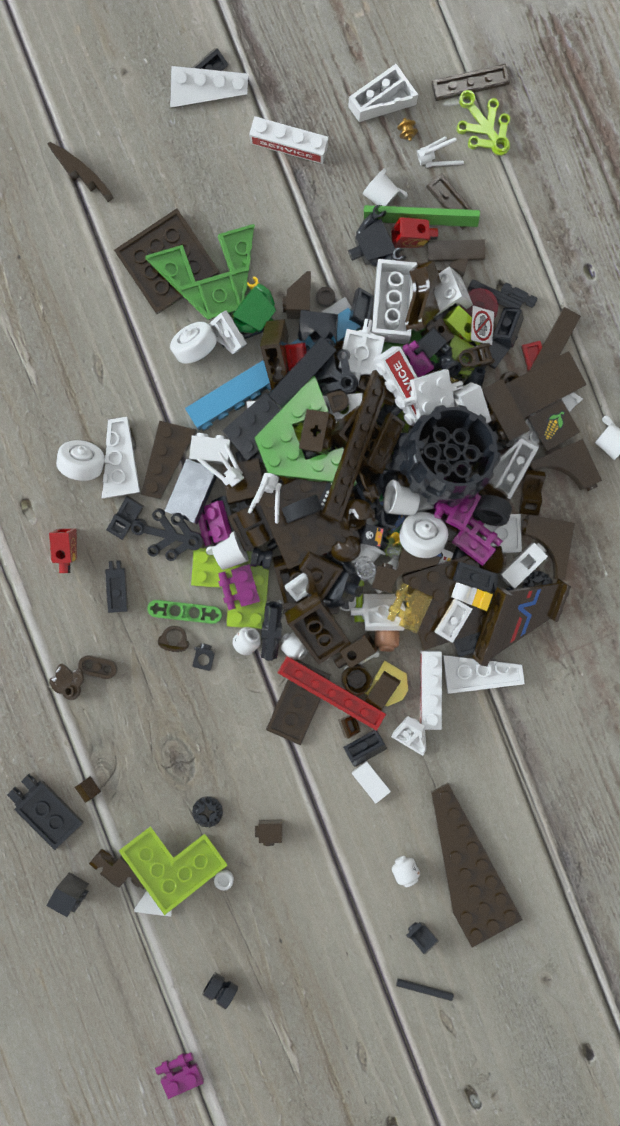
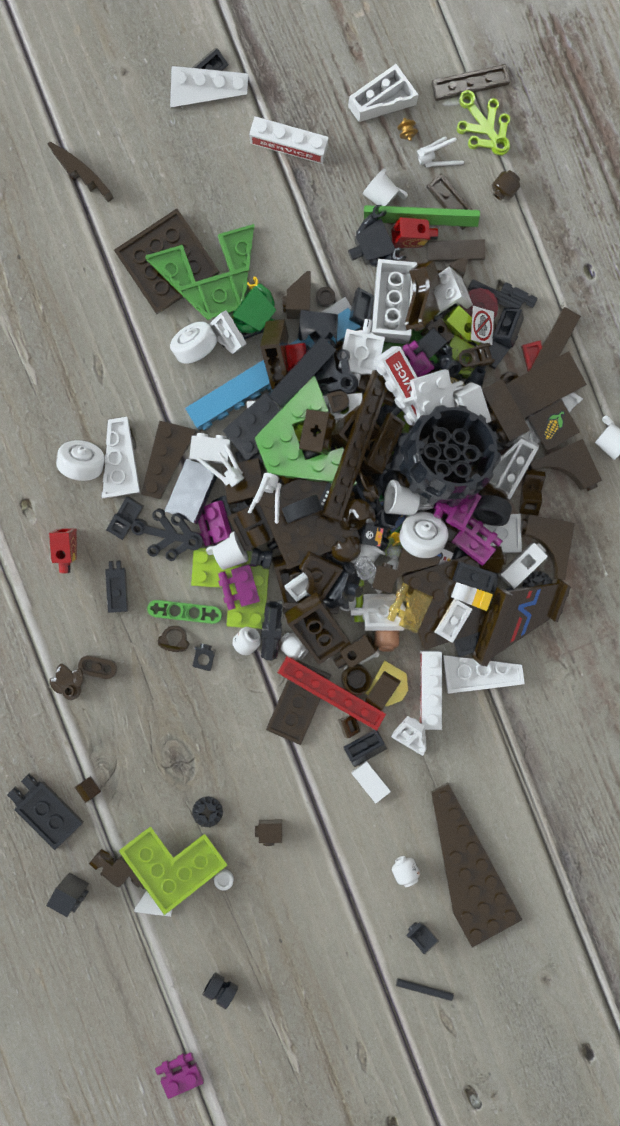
(506, 185): none -> dark brown head

